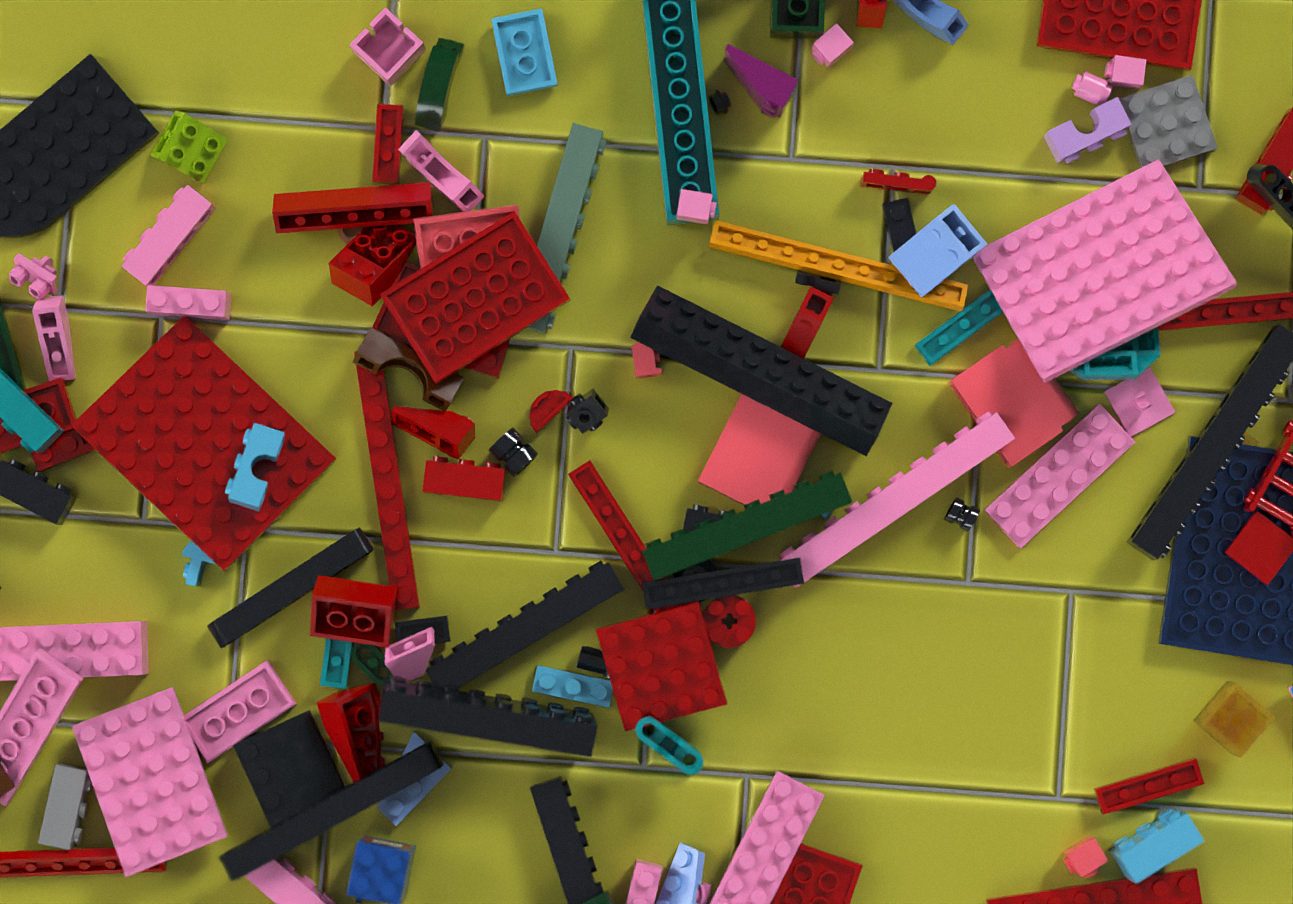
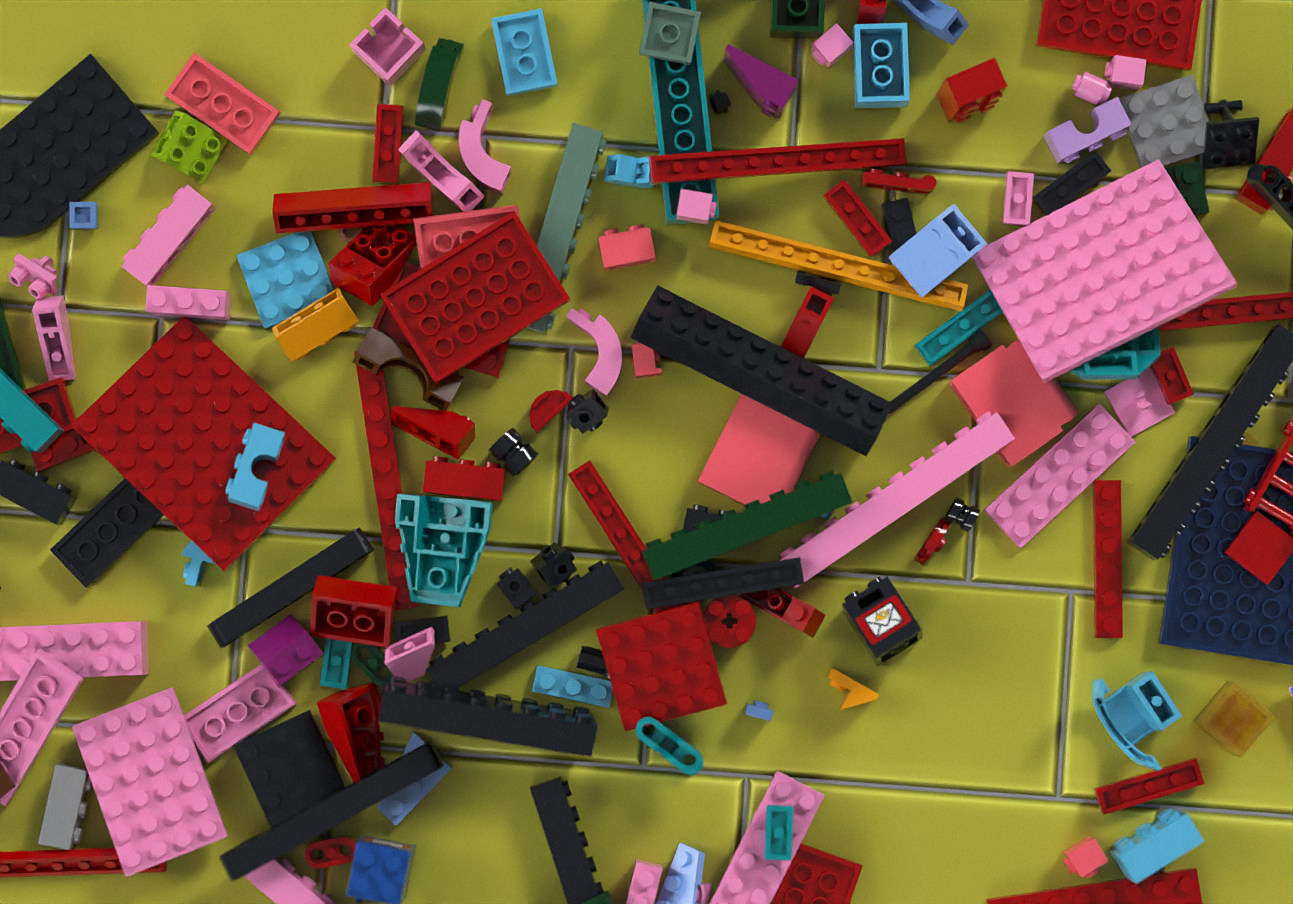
(83, 215): none -> medium blue plate
(106, 533): none -> black plate
(222, 103): none -> coral plate
(285, 276): none -> medium azure plate
(285, 650): none -> magenta slope
(315, 325): none -> light orange brick
(332, 852): none -> red plate
(441, 545): none -> teal wedge
(483, 168): none -> bright pink arch
(516, 587): none -> black brick
(554, 564): none -> black brick
(609, 363): none -> bright pink arch
(627, 247): none -> coral brick
(628, 171): none -> medium azure brick
(670, 33): none -> sand green plate
(759, 710): none -> medium blue plate
(777, 160): none -> red plate
(778, 832): none -> teal plate
(787, 609): none -> red slope
(857, 218): none -> red plate
(857, 692): none -> light orange slope
(880, 65): none -> medium azure brick
(885, 625): none -> black container
(934, 542): none -> red plate
(971, 91): none -> red brick
(977, 343): none -> black piece
(1018, 198): none -> bright pink plate
(1072, 184): none -> black plate
(1107, 559): none -> red plate
(1134, 713): none -> medium azure piece
(1171, 376): none -> red plate
(1190, 184): none -> dark green plate
(1230, 140): none -> black plate

